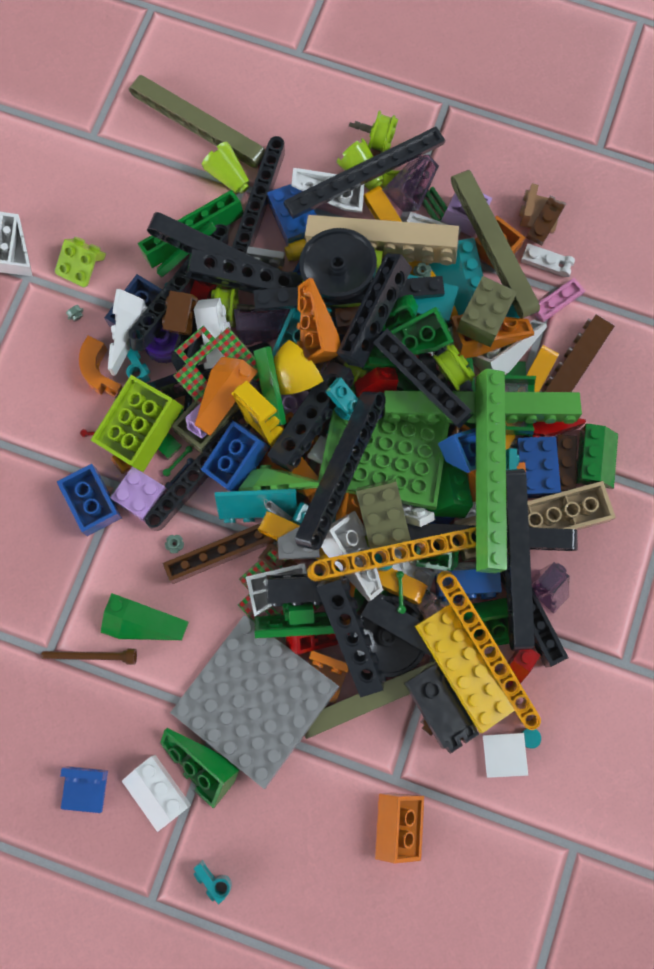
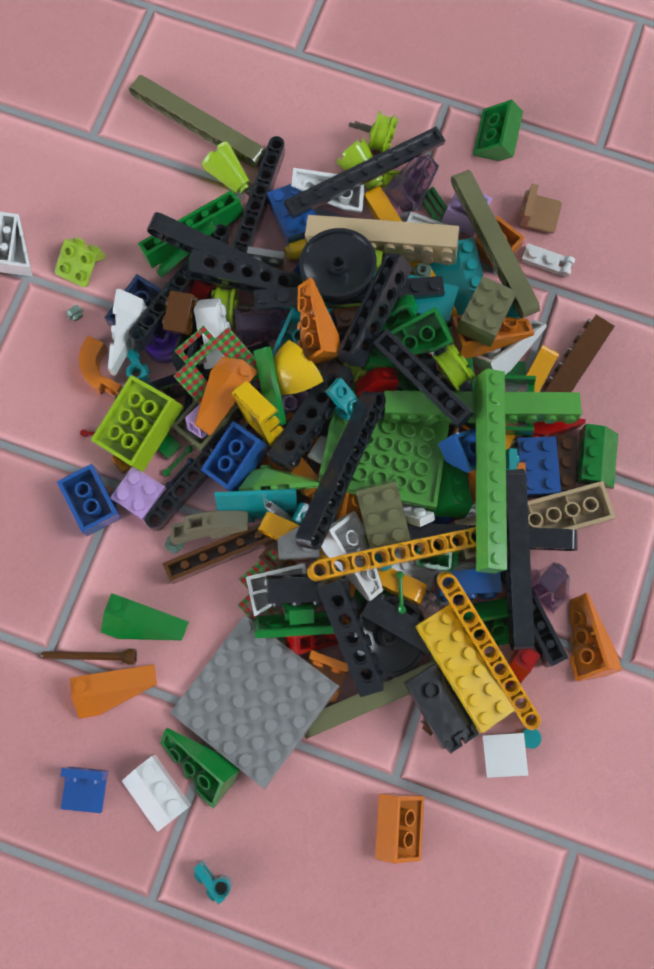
(105, 690): none -> orange wedge
(211, 524): none -> dark tan slope
(498, 131): none -> green slope
(545, 221): reddish brown plate -> none
(559, 299): bright pink tile -> none
(592, 648): none -> orange wedge

